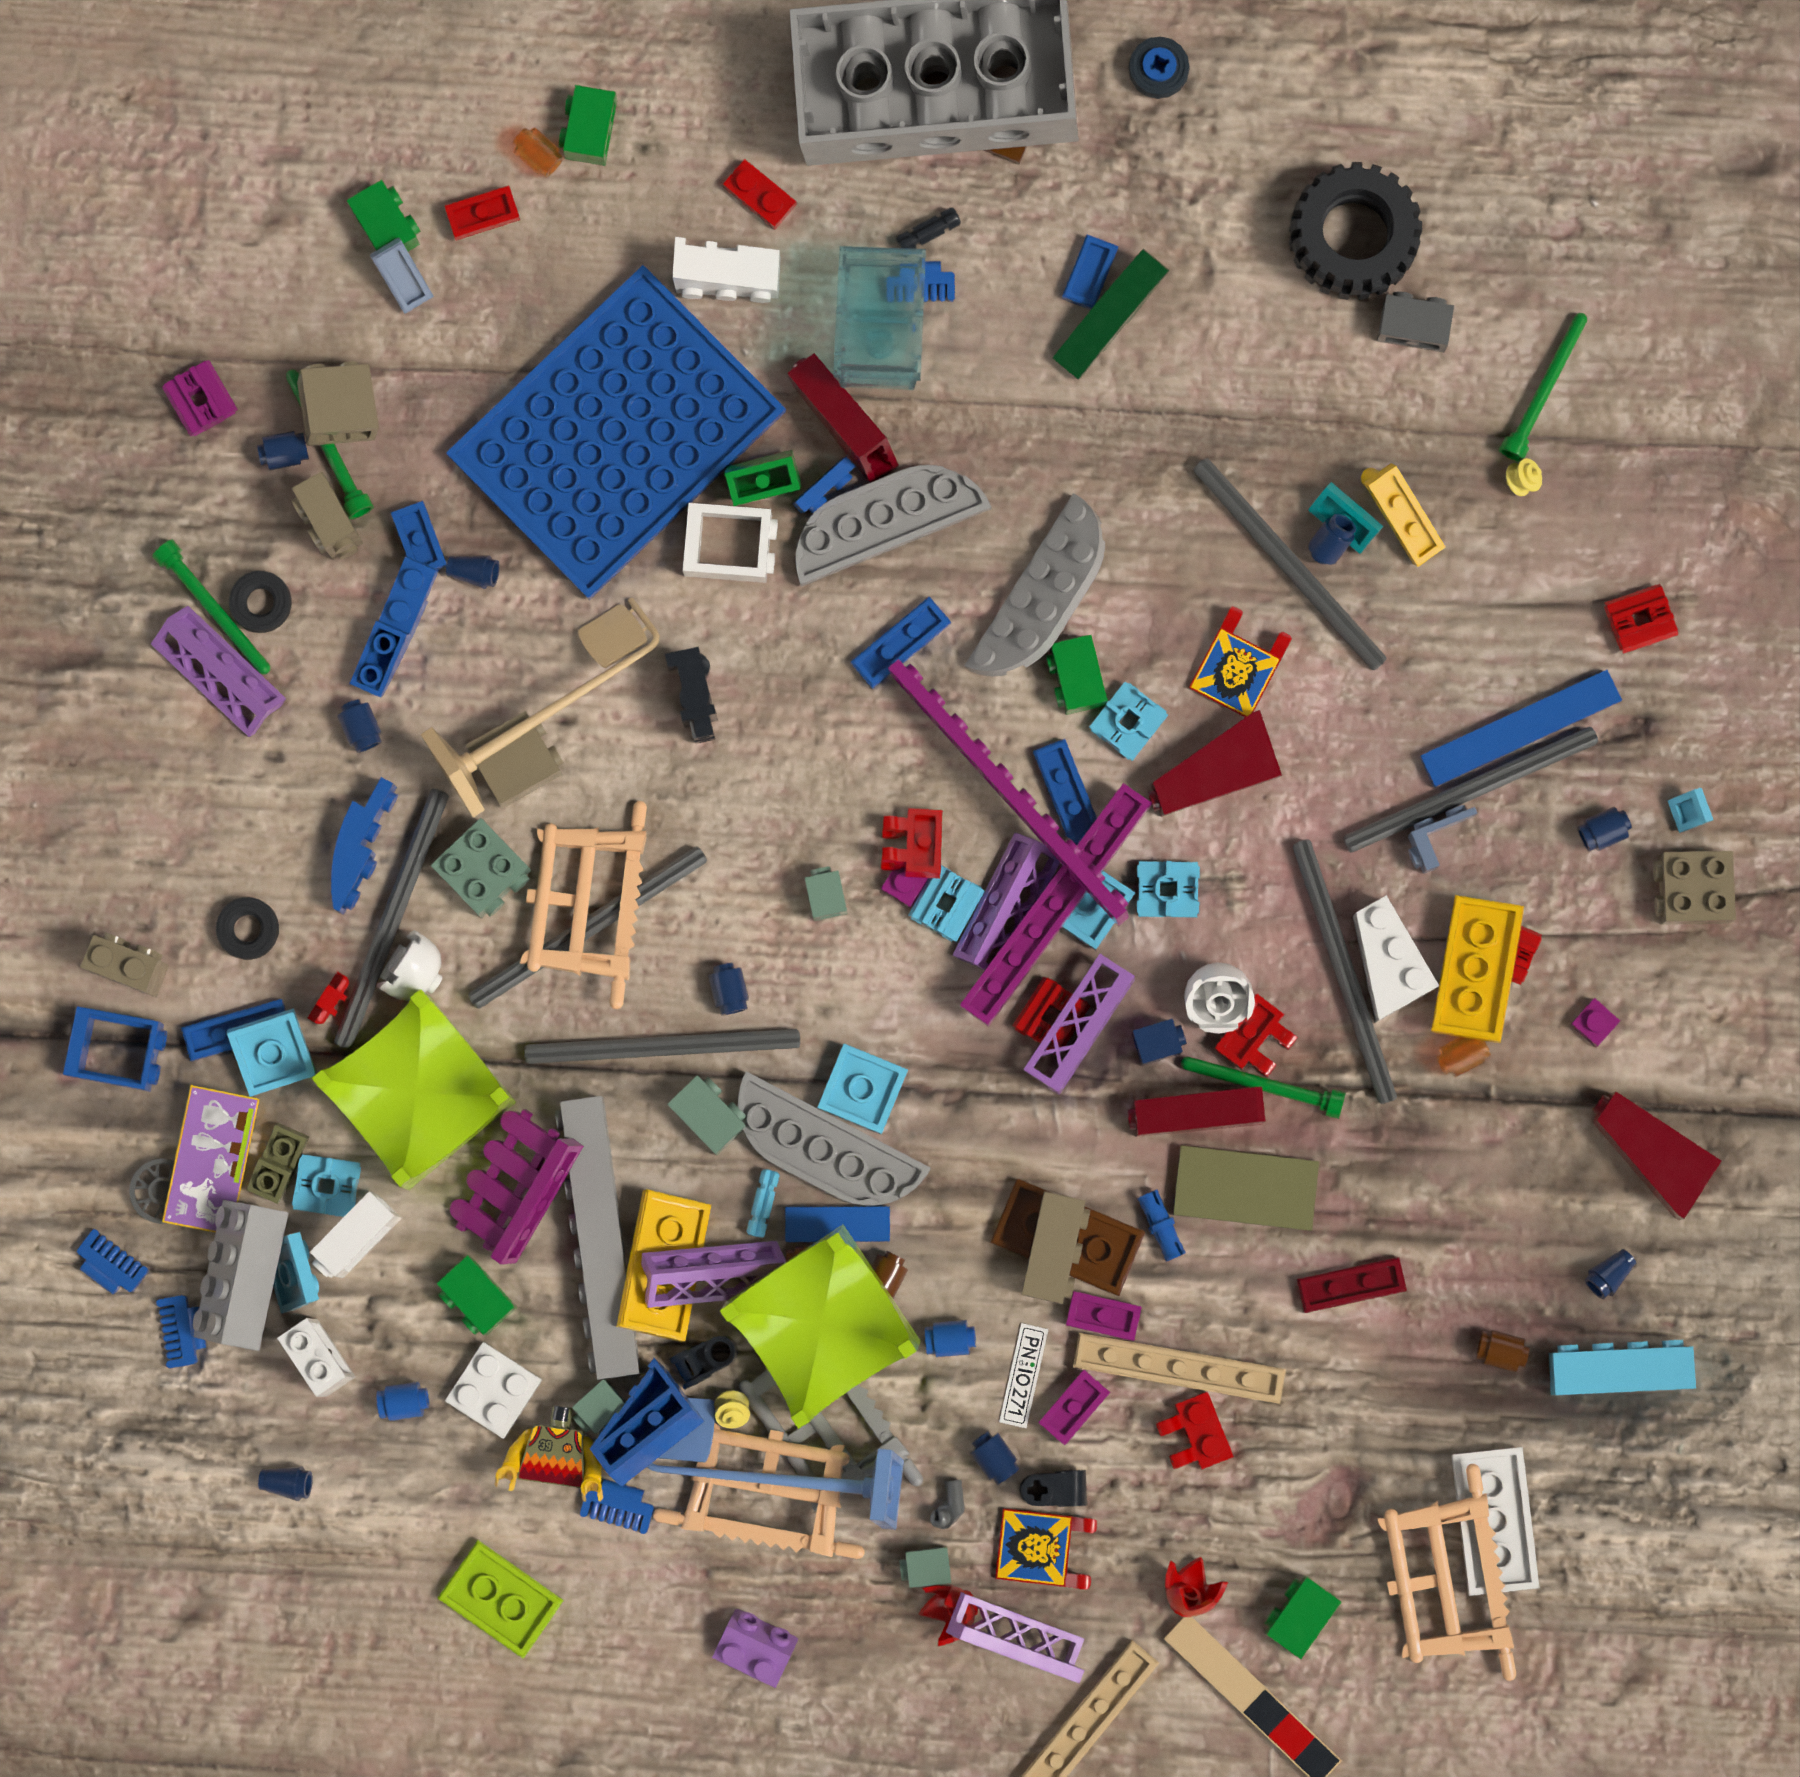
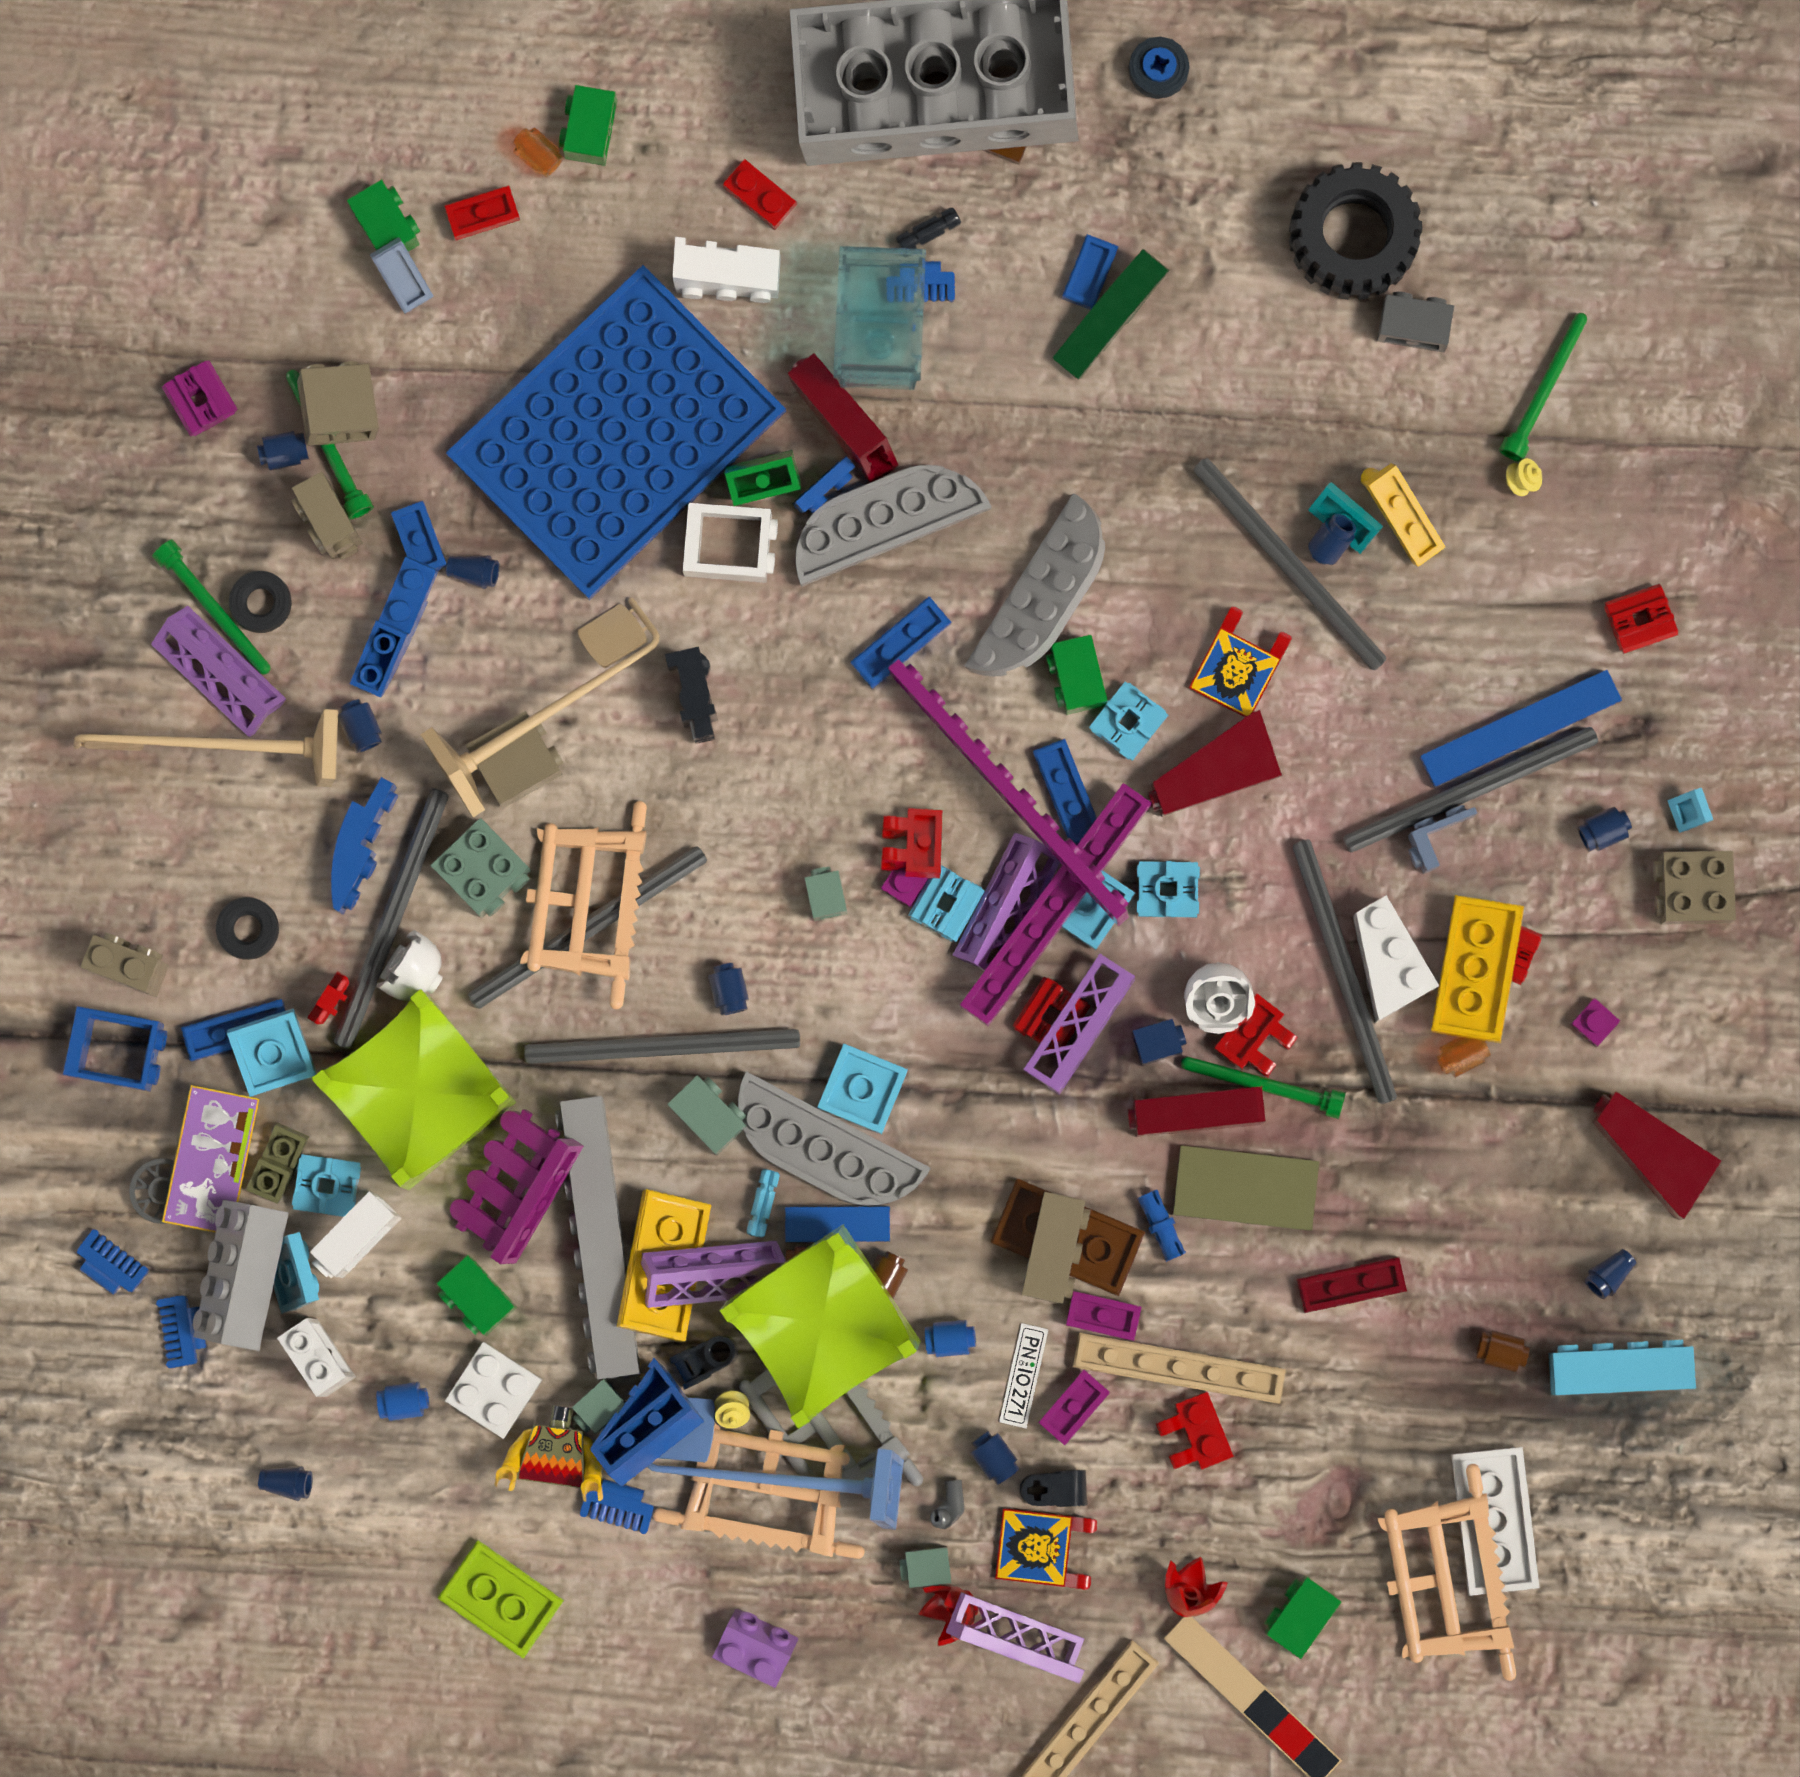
(320, 748): none -> tan piece

